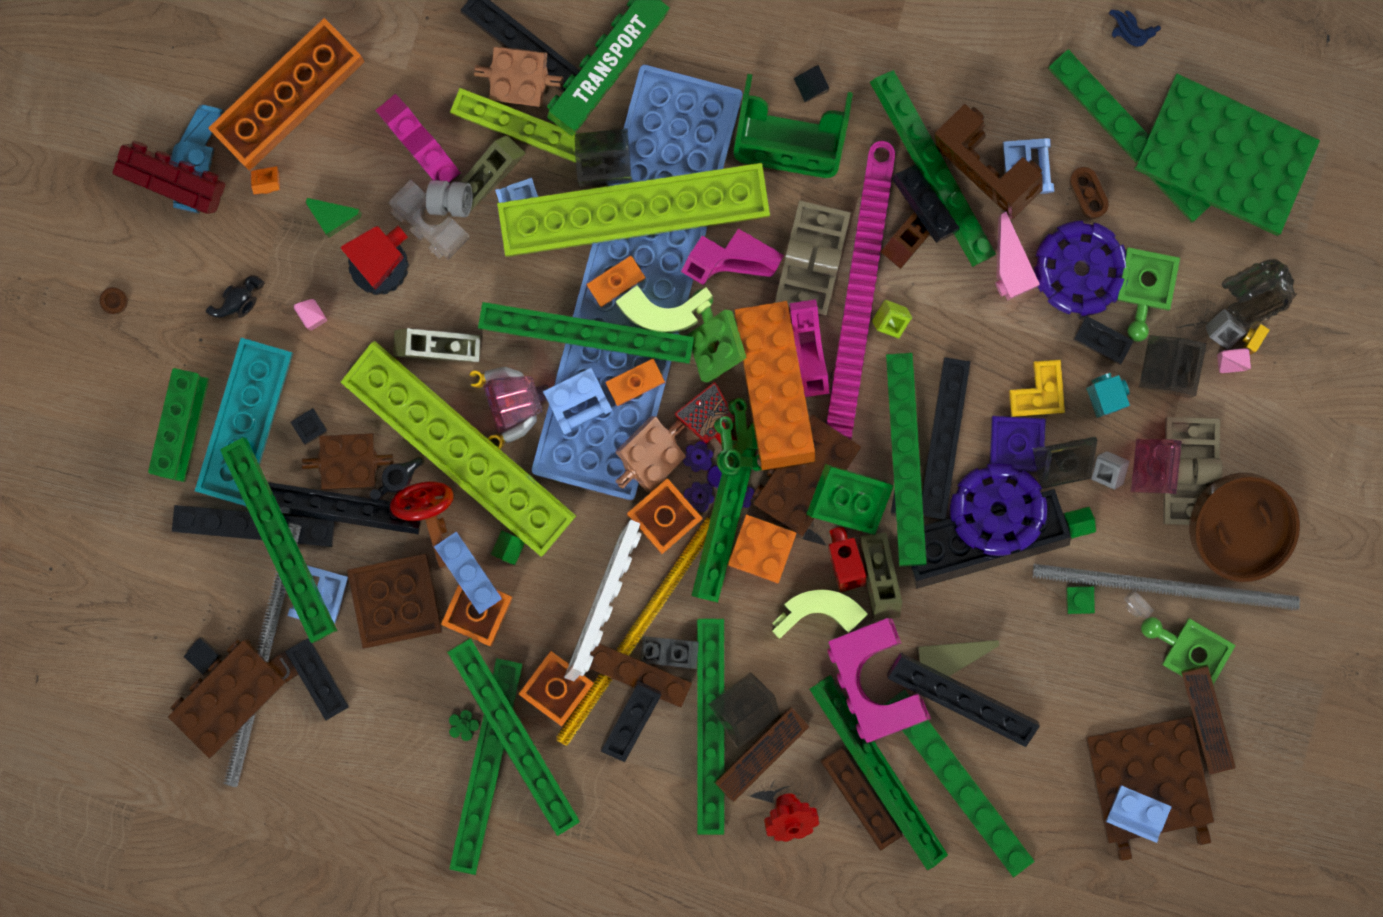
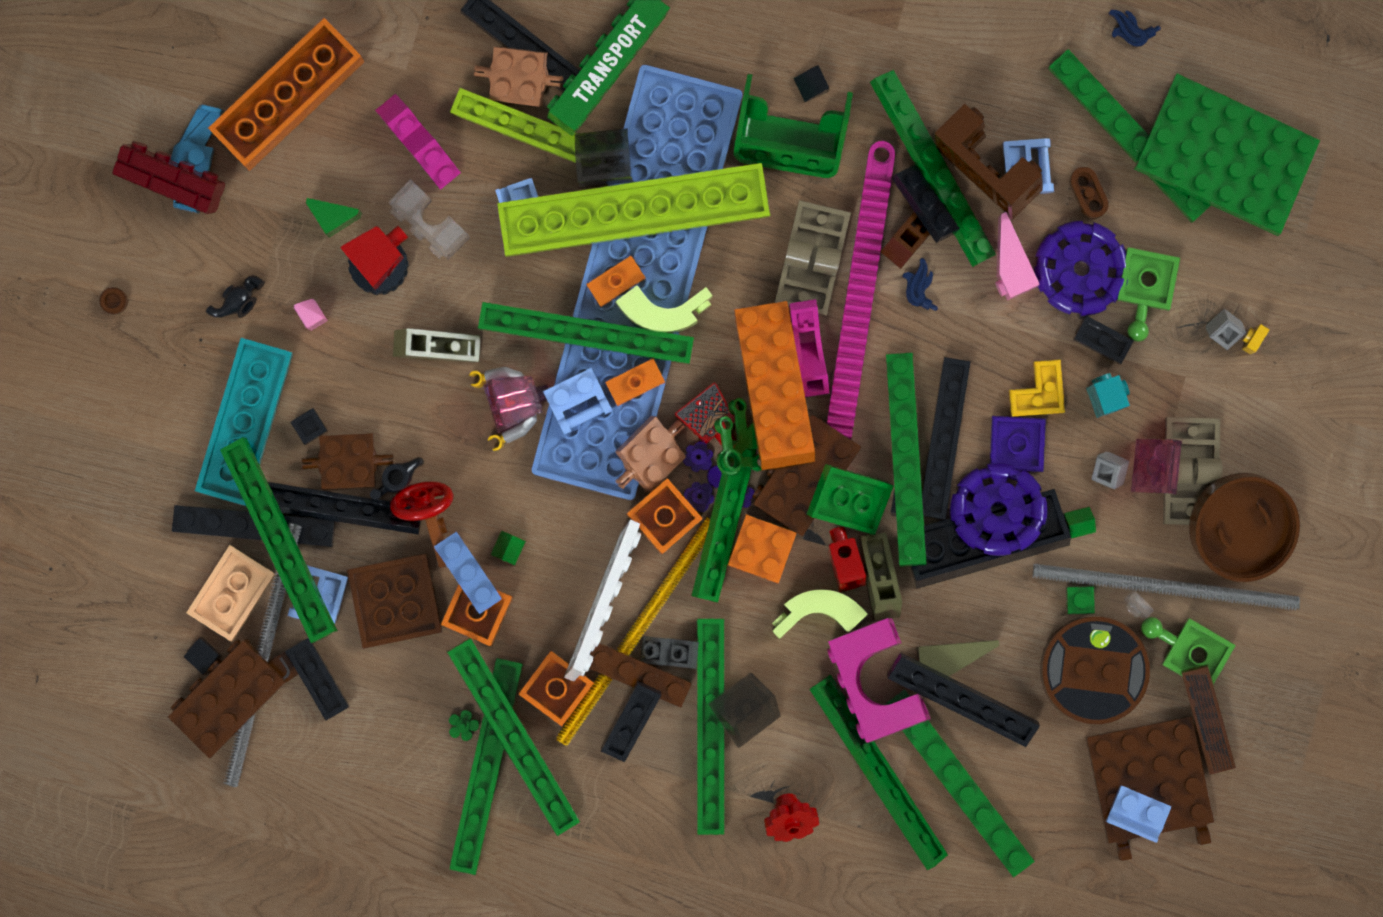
(178, 425): green fence -> none
(231, 593): none -> light nougat plate
(265, 180): orange plate -> none
(446, 198): light grey wheel -> none
(458, 449): lime plate -> none
(493, 168): olive slope -> none
(730, 347): bright green plate -> none
(741, 255): dark pink arch -> none
(761, 754): reddish brown tile -> none
(861, 798): reddish brown tile -> none
(891, 319): lime slope -> none
(917, 285): none -> dark blue piece
(1065, 461): clear smoke slope -> none
(1095, 670): none -> piece
(1172, 365): clear smoke slope -> none
(1234, 360): bright pink slope -> none
(1260, 291): clear smoke piece -> none

